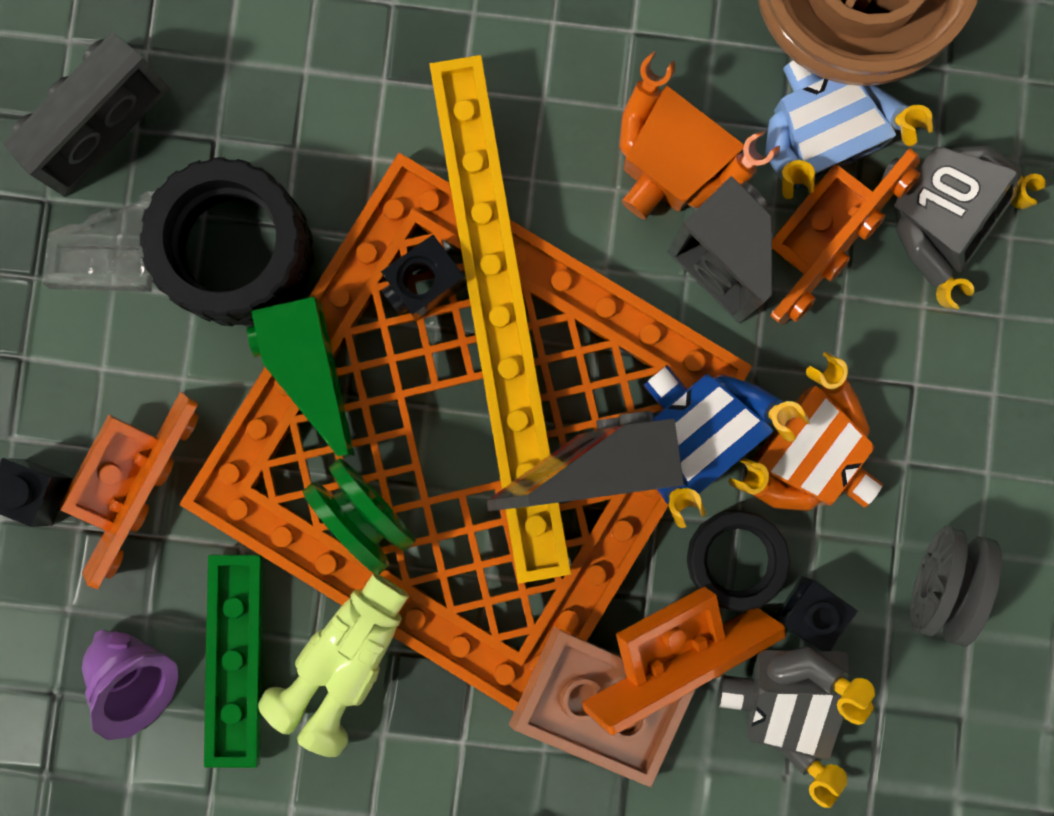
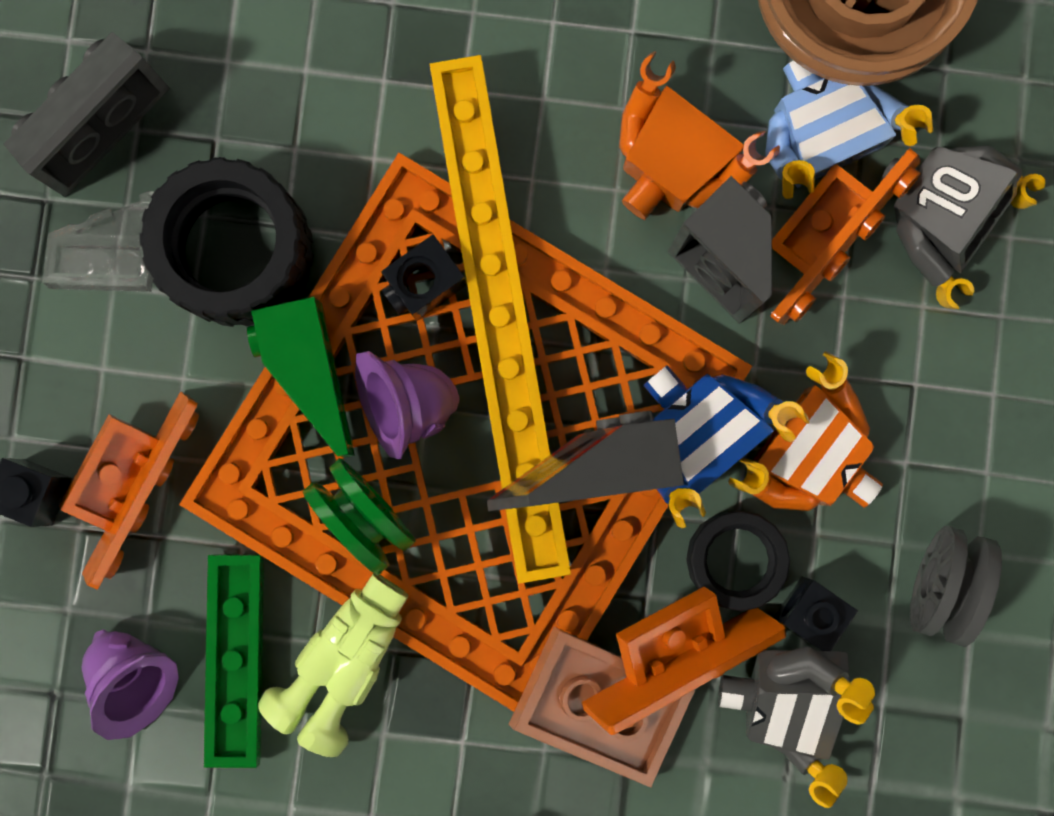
(403, 400): none -> medium lavender piece

